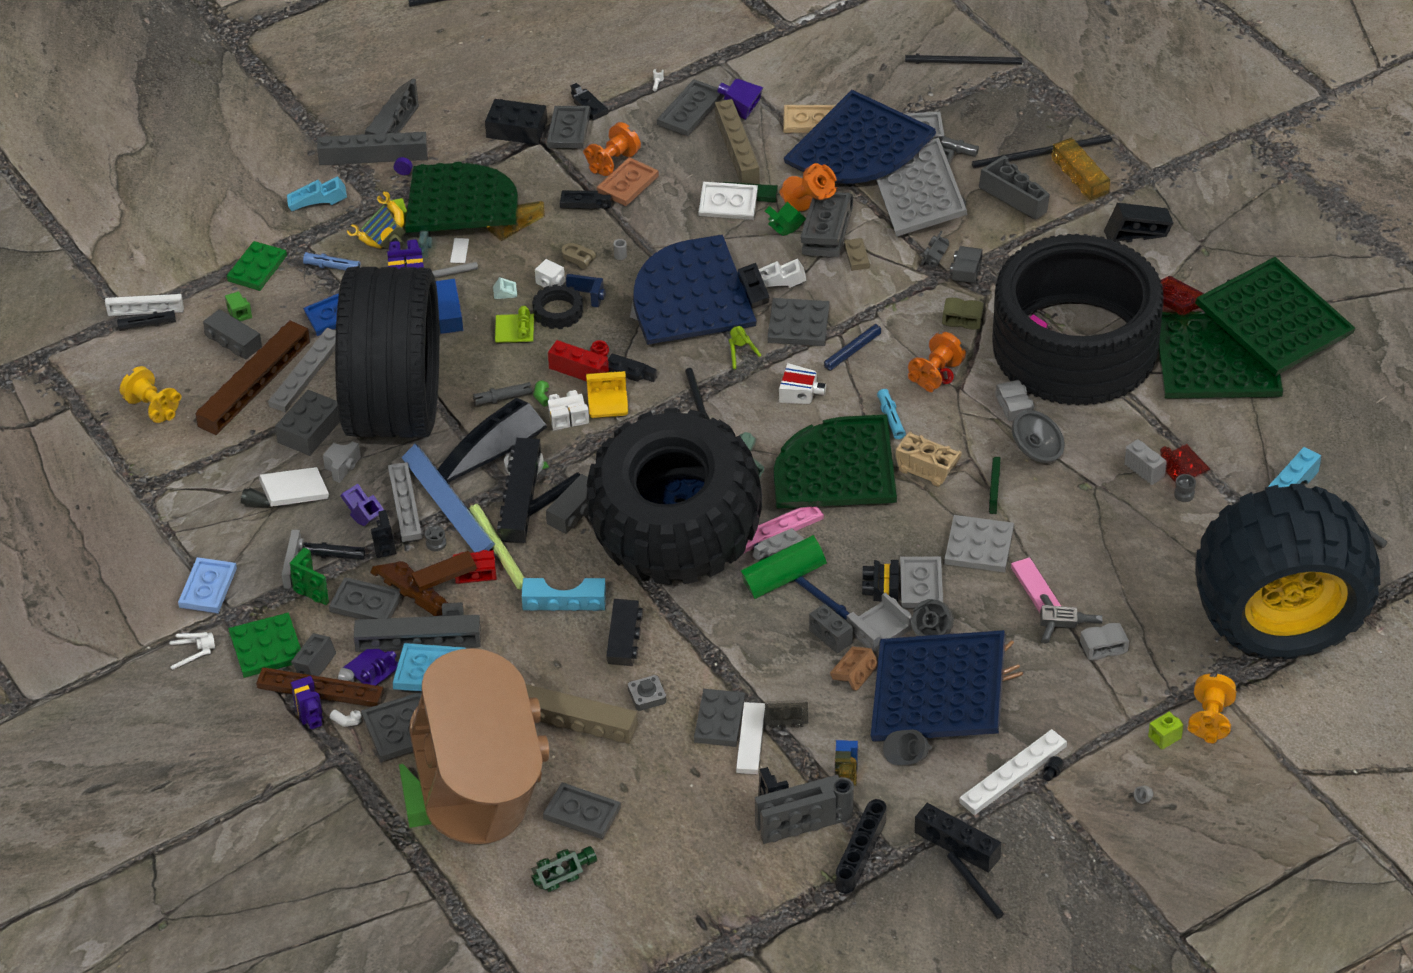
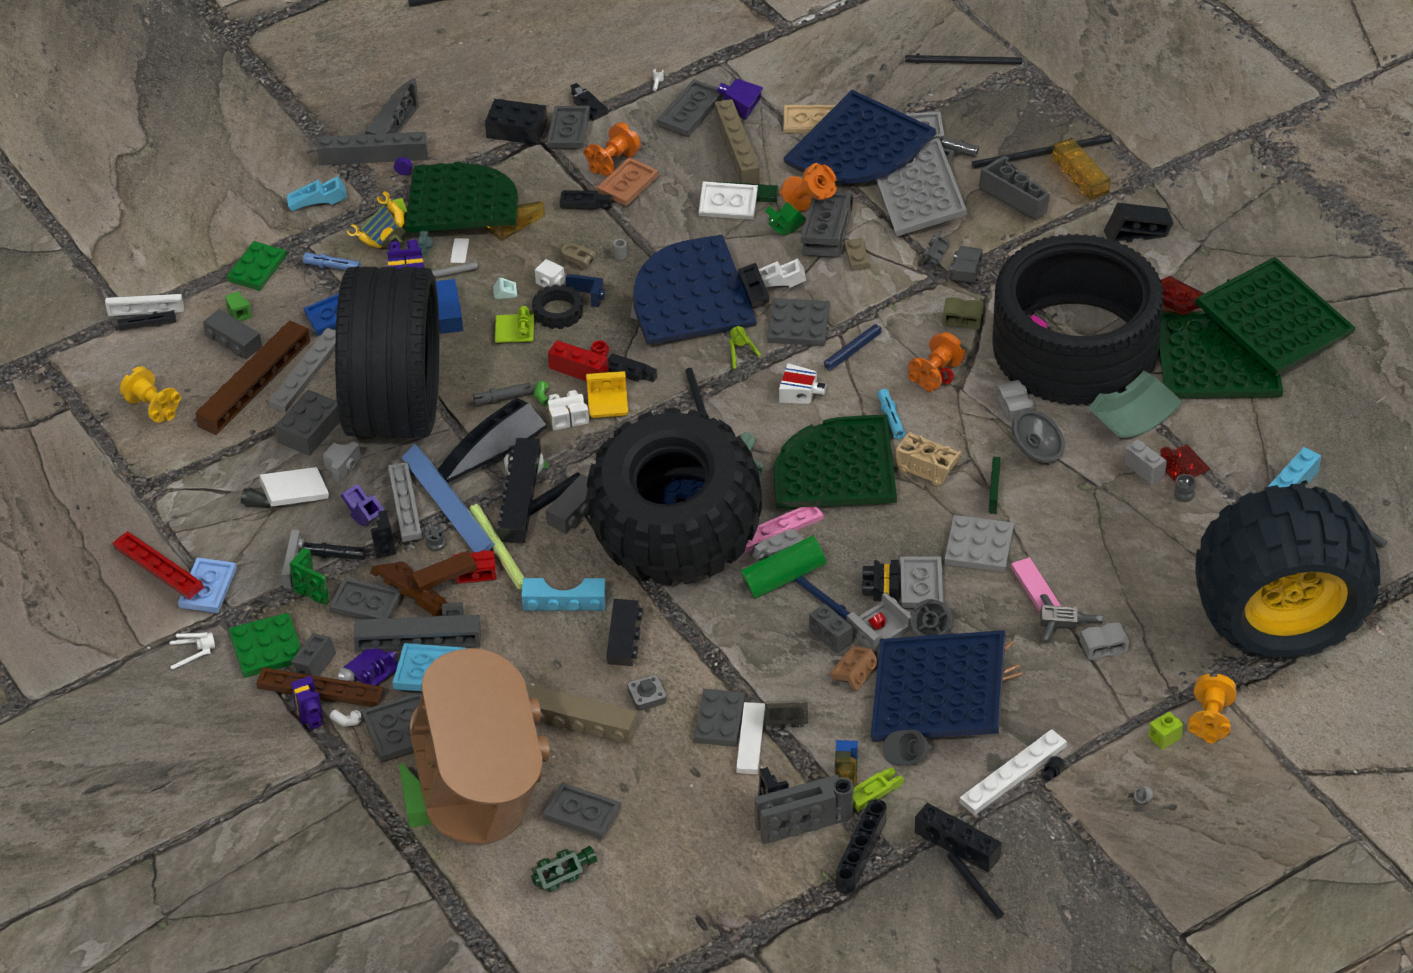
(158, 565): none -> red plate
(876, 787): none -> lime hinge
(877, 621): none -> red hinge
(1138, 408): none -> sand green panel

